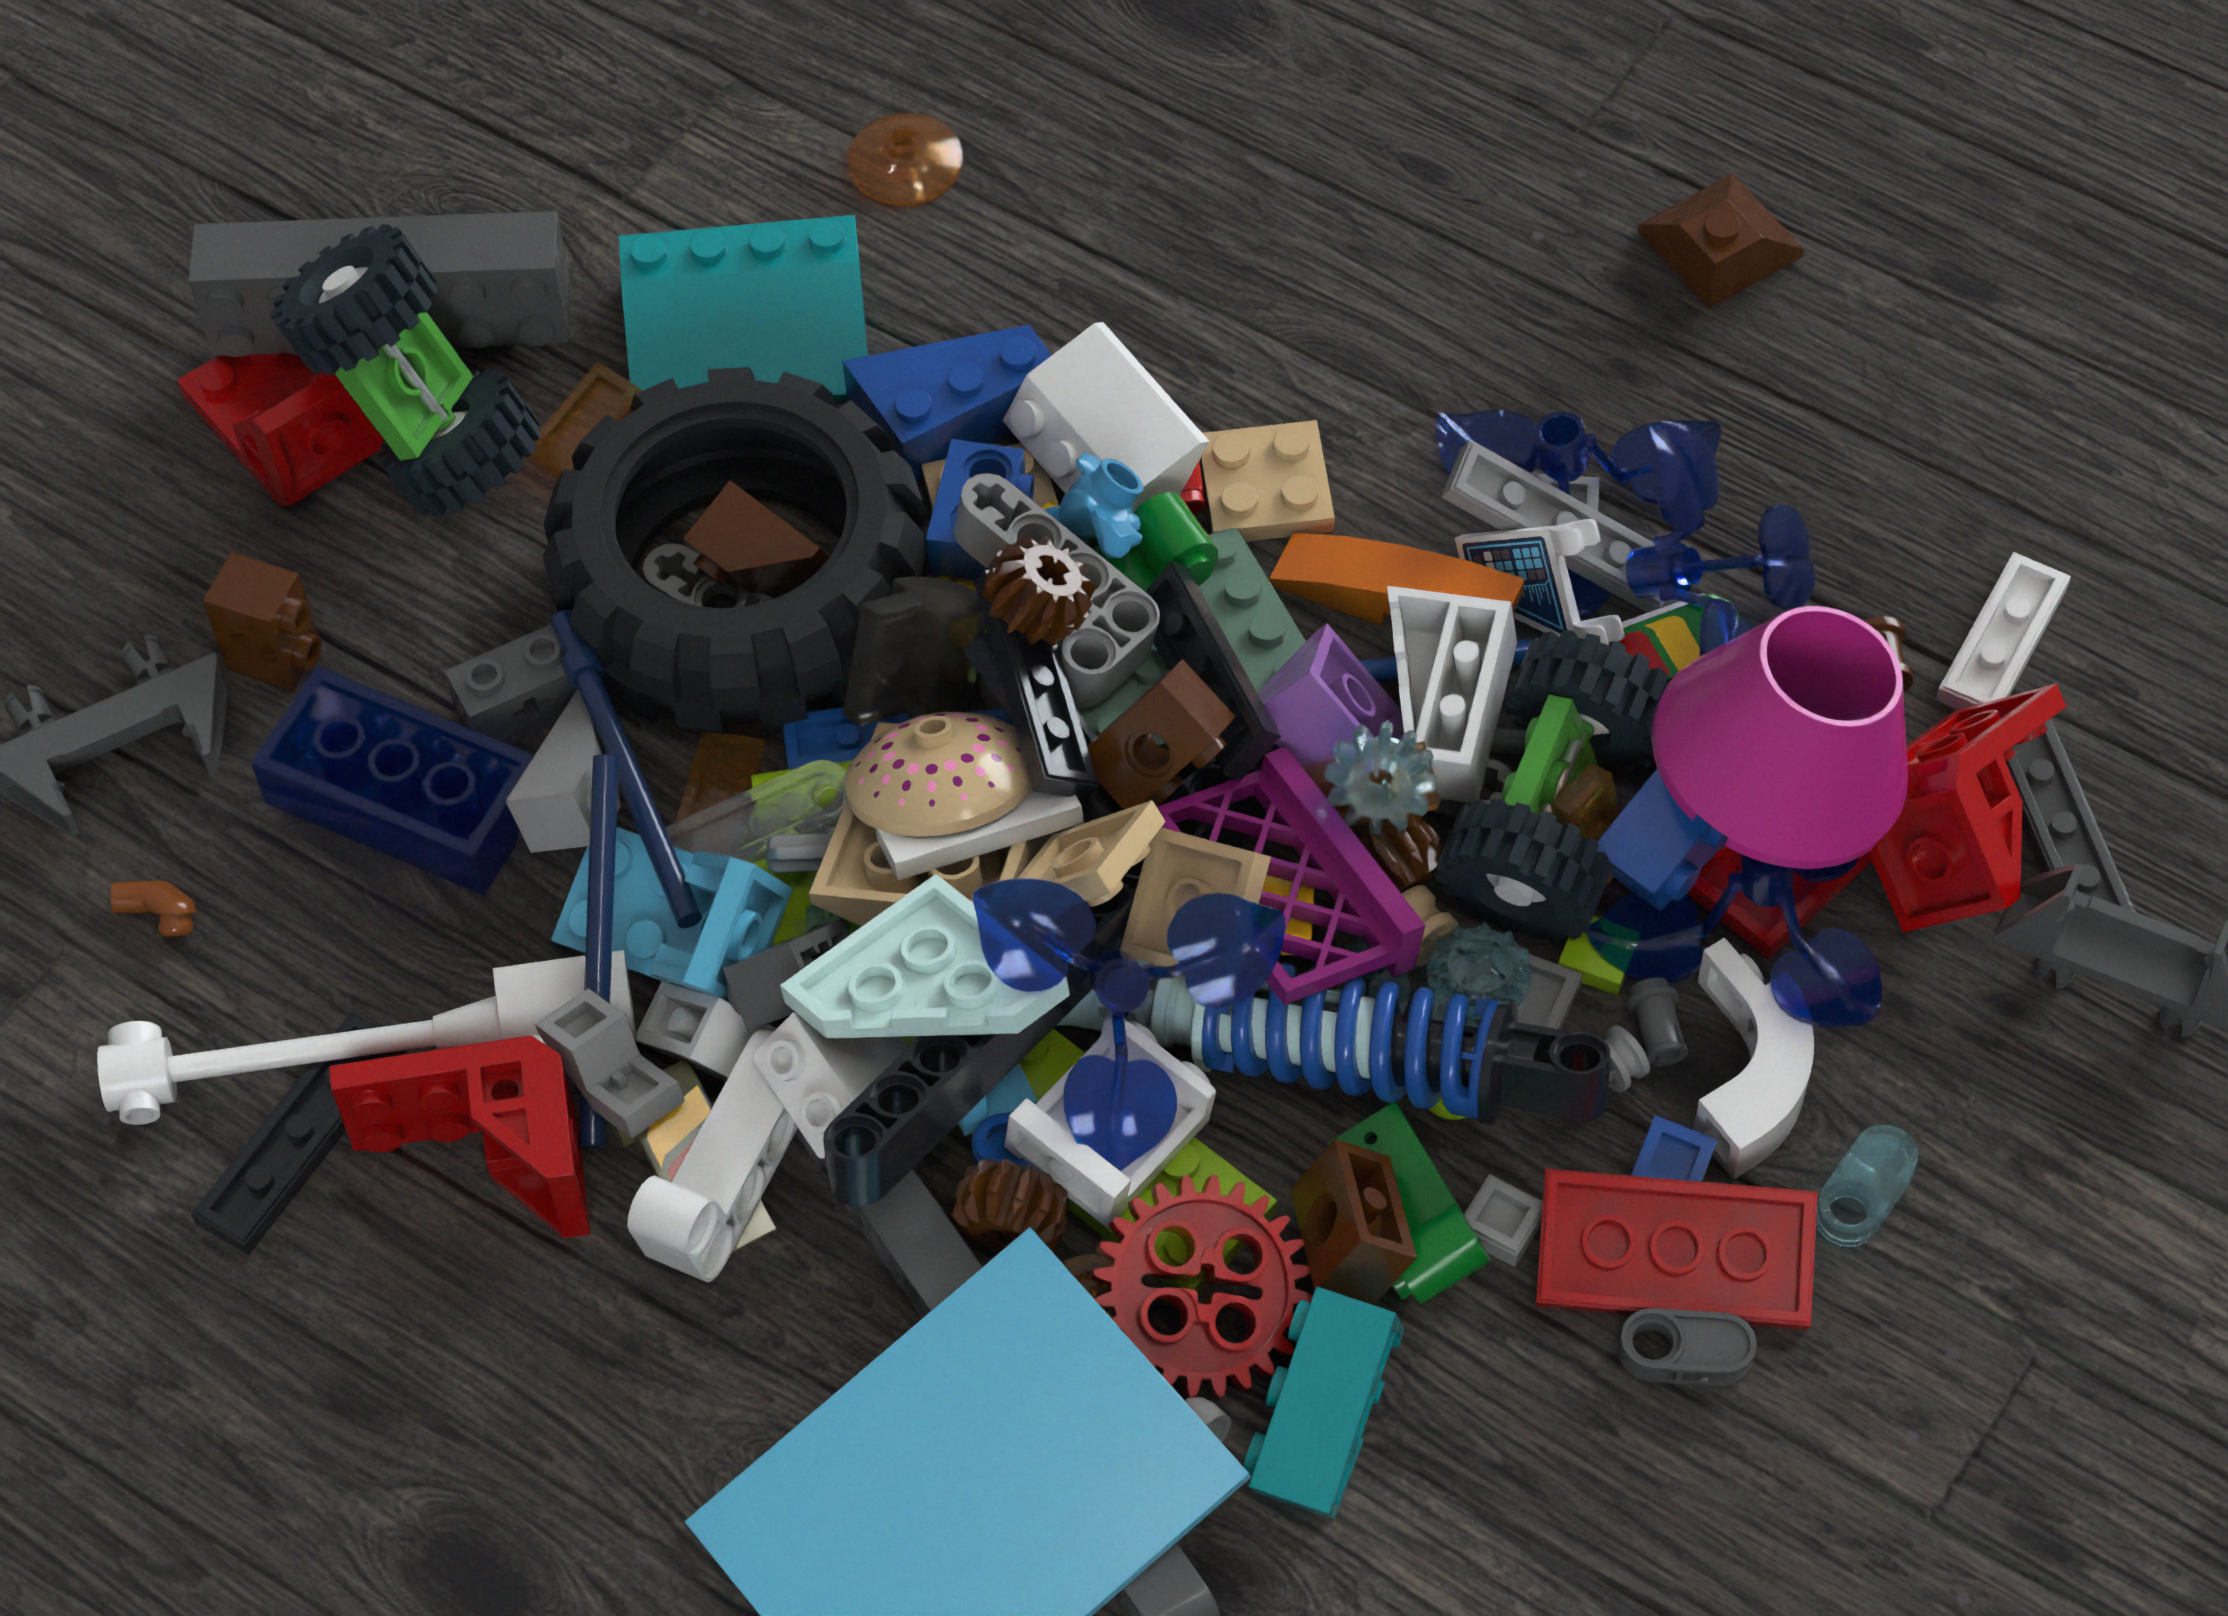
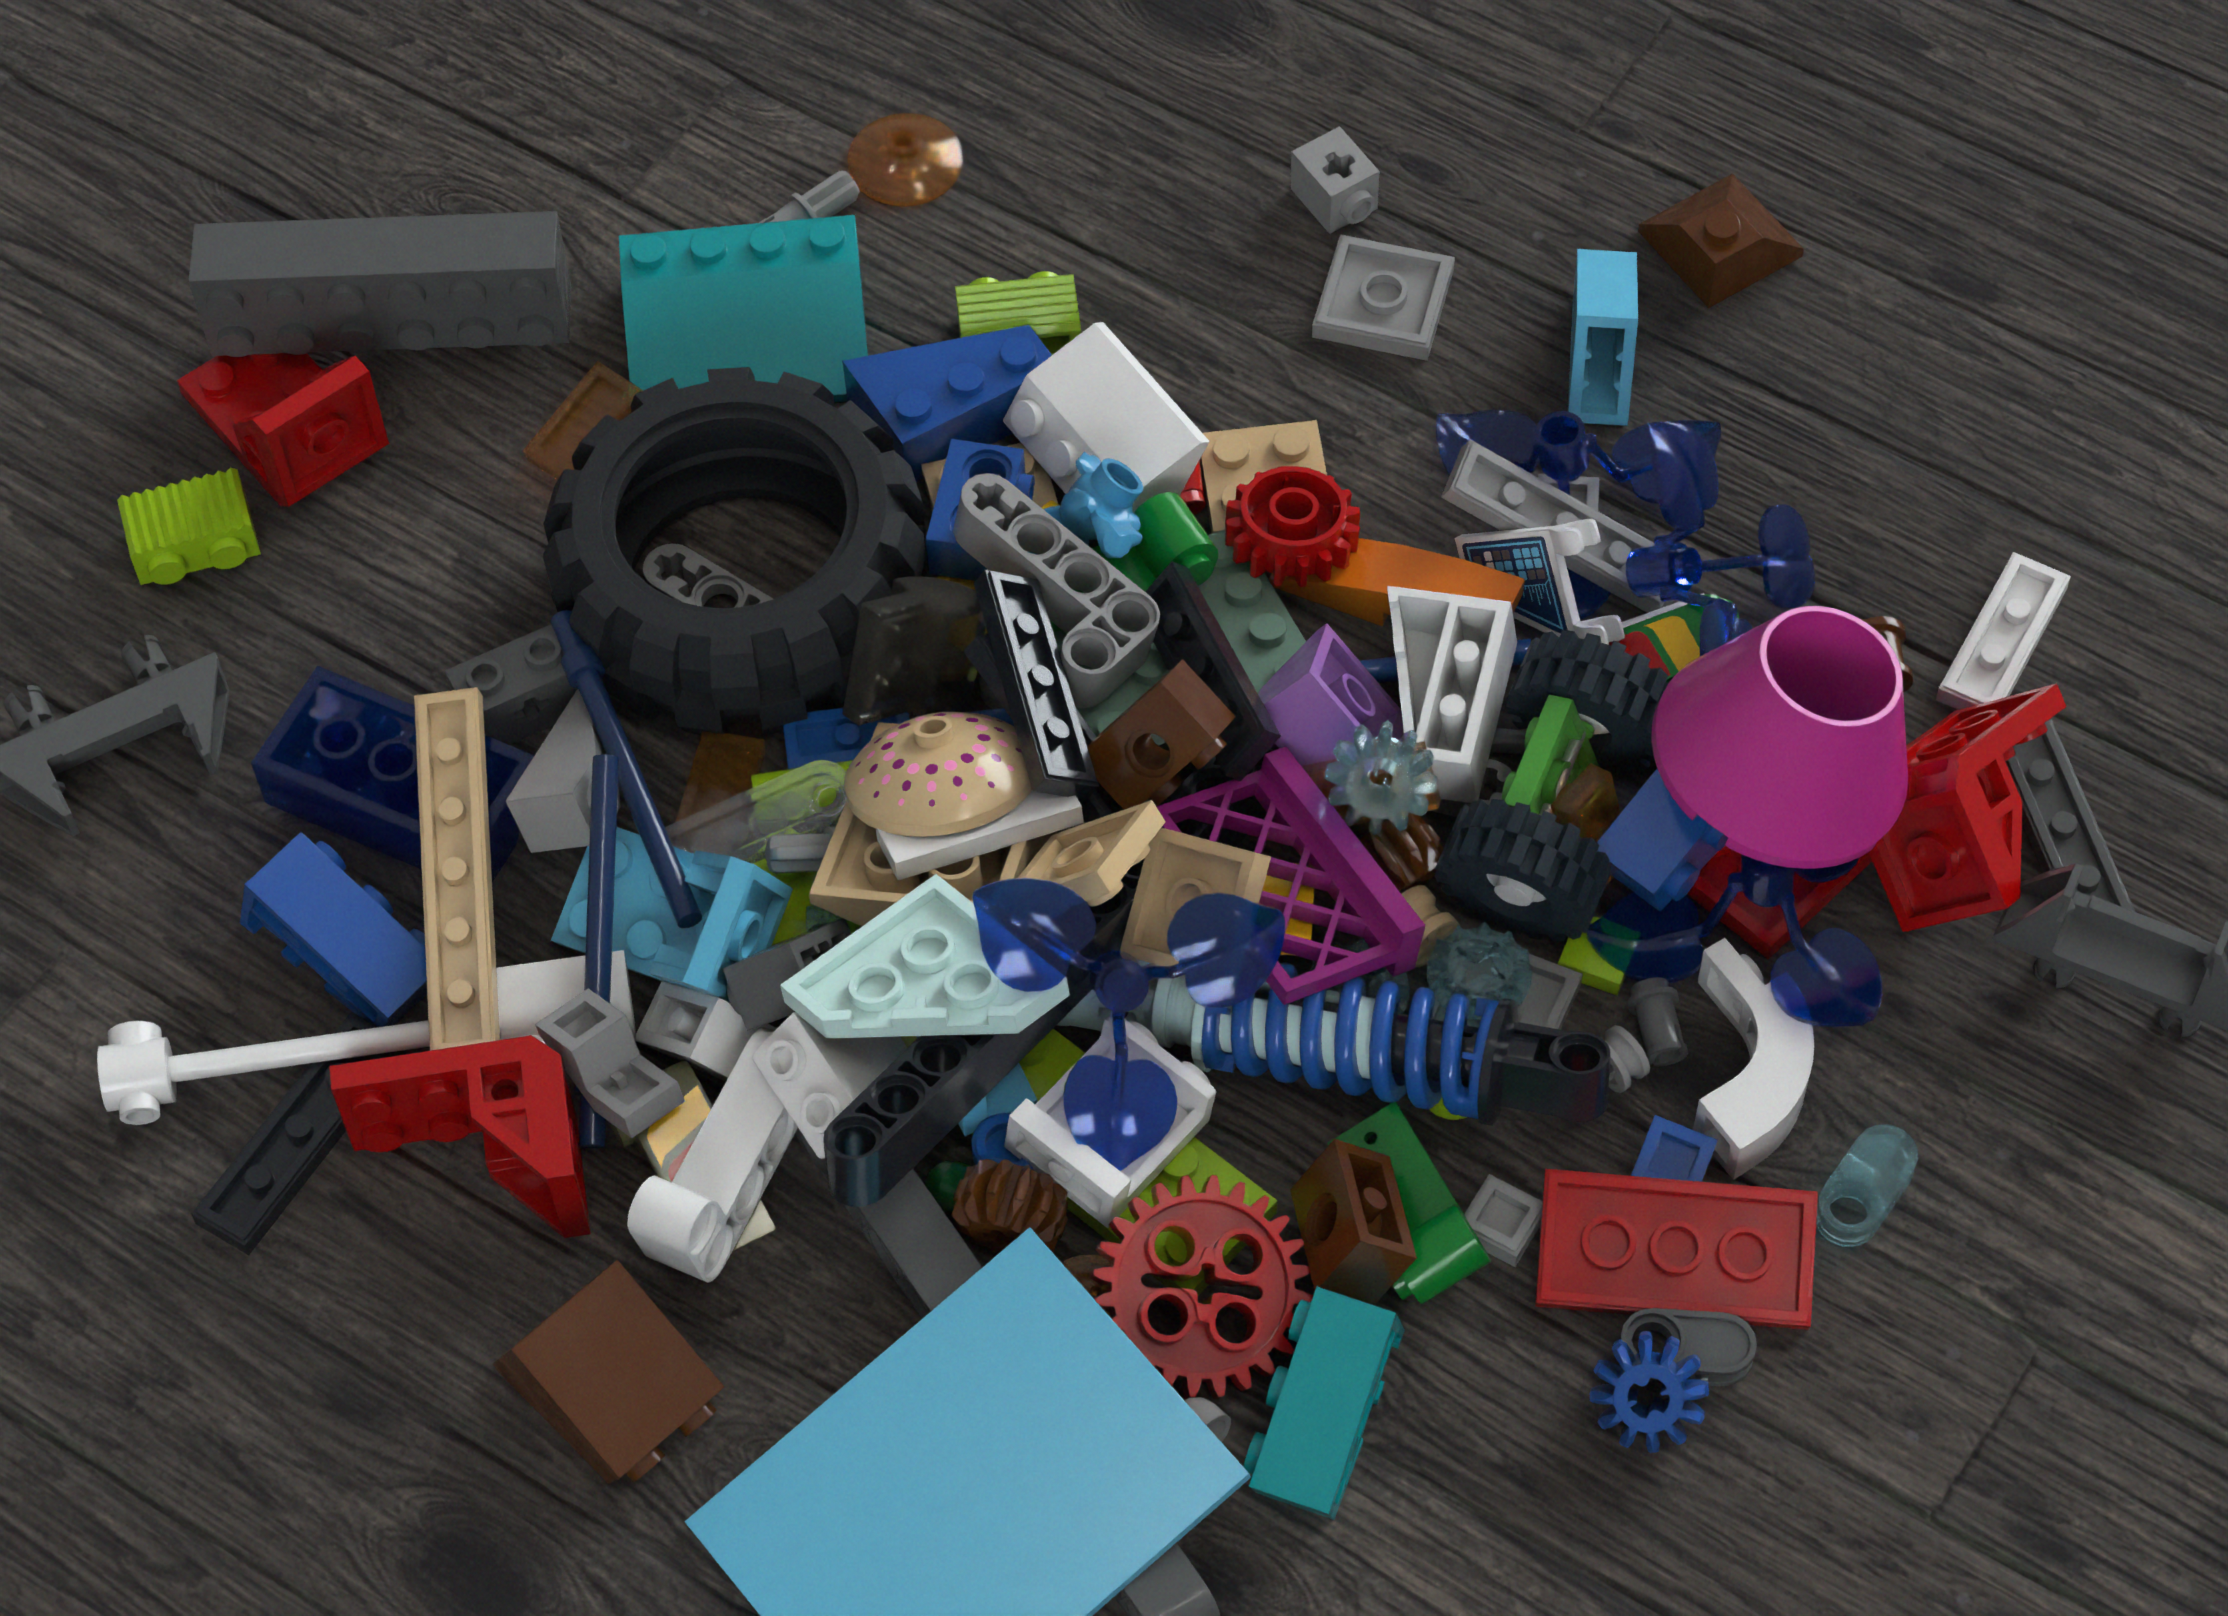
(159, 898): dark orange arm -> none
(188, 527): none -> lime brick
(262, 621): reddish brown brick -> none
(338, 931): none -> blue wedge
(368, 323): black plate -> none
(456, 869): none -> tan tile
(612, 1376): none -> reddish brown slope
(751, 545): reddish brown slope -> none
(821, 201): none -> light grey axle
(943, 1181): none -> dark green hinge
(1038, 590): reddish brown gear -> none
(1041, 301): none -> lime brick
(1292, 524): none -> red gear
(1335, 190): none -> light grey brick
(1383, 297): none -> light grey tile
(1603, 336): none -> medium azure slope
(1659, 1413): none -> blue gear

